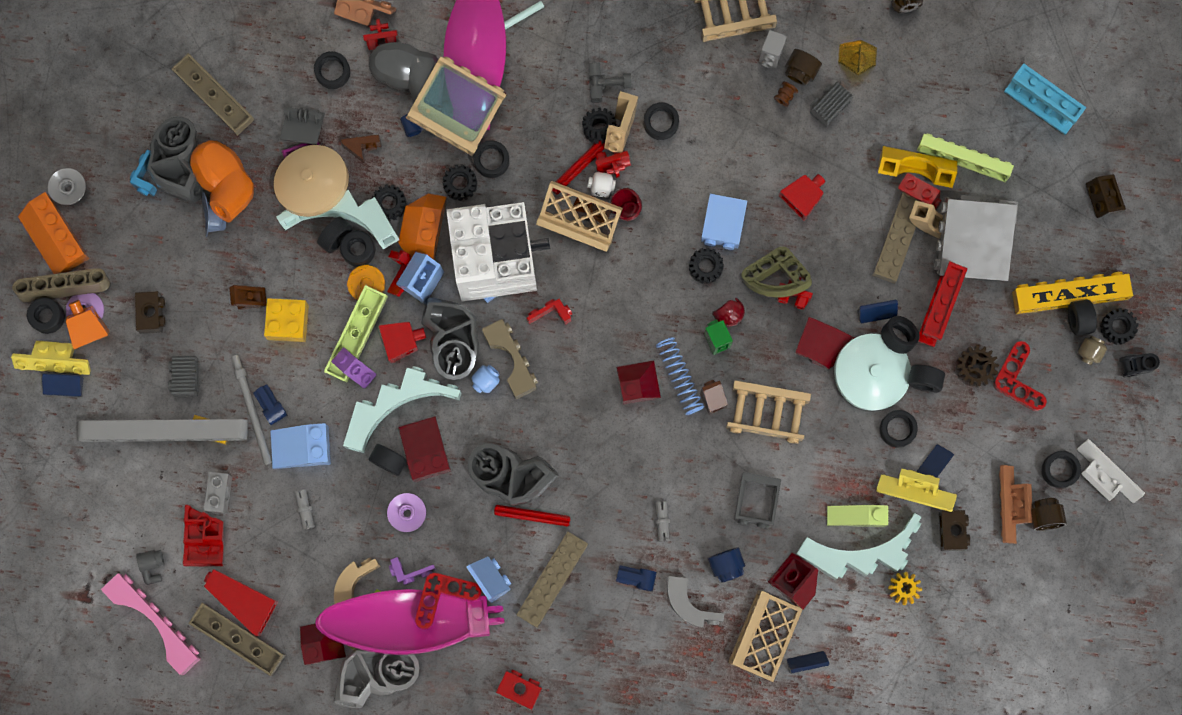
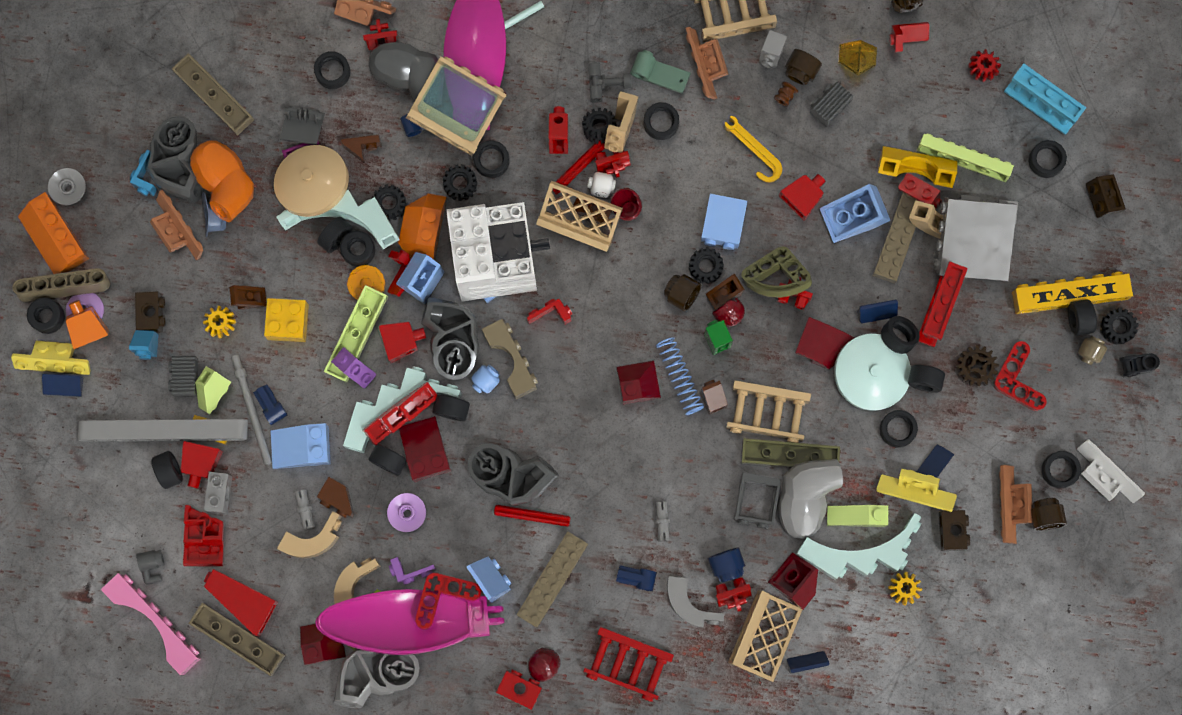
(144, 344): none -> dark azure slope
(167, 469): none -> black tyre
(173, 229): none -> nougat bracket
(198, 462): none -> red torso
(210, 389): none -> yellowish green slope
(224, 327): none -> yellow gear
(314, 546): none -> tan arch
(336, 495): none -> reddish brown slope
(400, 413): none -> red slope
(451, 407): none -> black tyre
(543, 664): none -> dark red hair
(558, 131): none -> red torso
(643, 651): none -> red fence
(658, 73): none -> sand green door
(682, 291): none -> dark brown piece
(709, 61): none -> nougat bracket
(726, 290): none -> reddish brown slope
(733, 597): none -> red hips
(757, 148): none -> yellow piece
(784, 453): none -> olive piece
(804, 496): none -> light grey piece
(855, 213): none -> light blue slope
(908, 33): none -> red bracket
(989, 61): none -> red gear
(1054, 146): none -> black tyre

